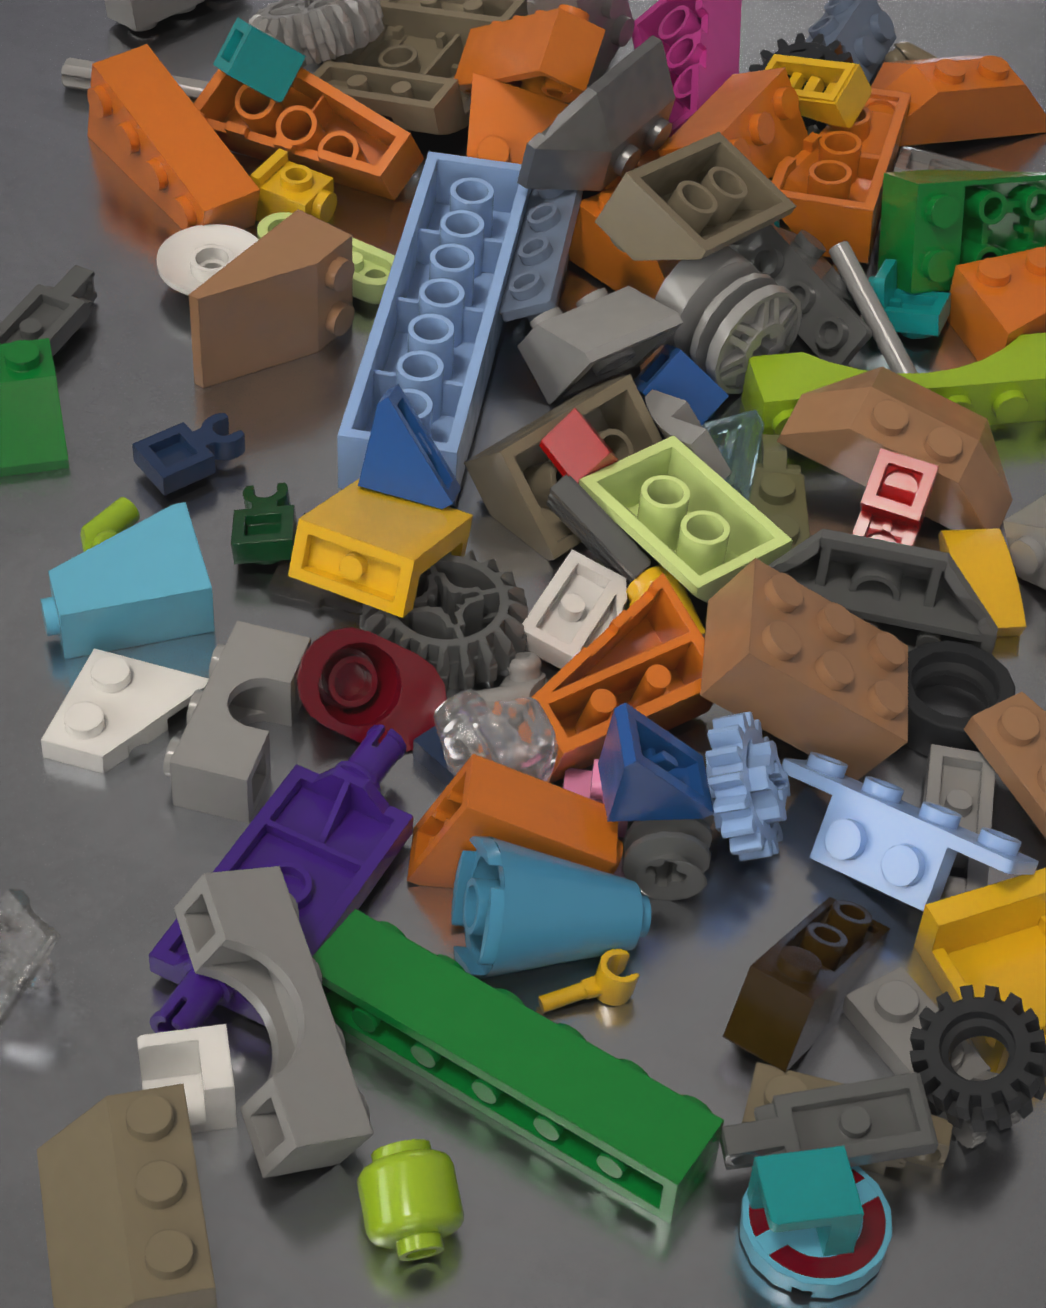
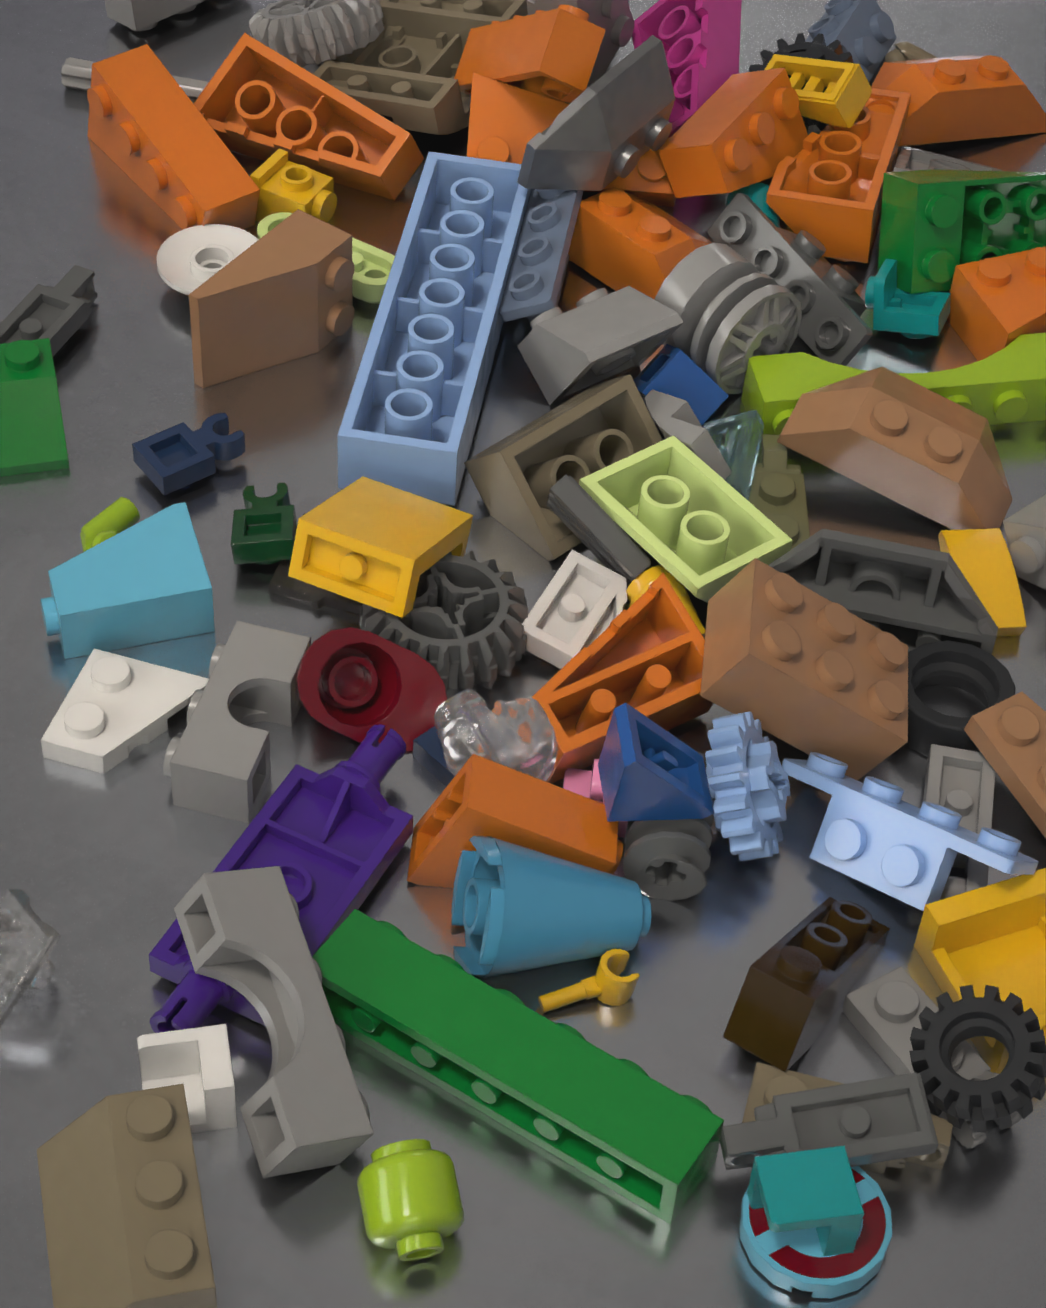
(259, 60): teal panel -> none
(403, 456): blue slope -> none
(522, 681): light grey arm -> none
(576, 447): slope -> none
(691, 203): dark tan slope -> none
(871, 308): light grey bar -> none
(896, 498): slope -> none

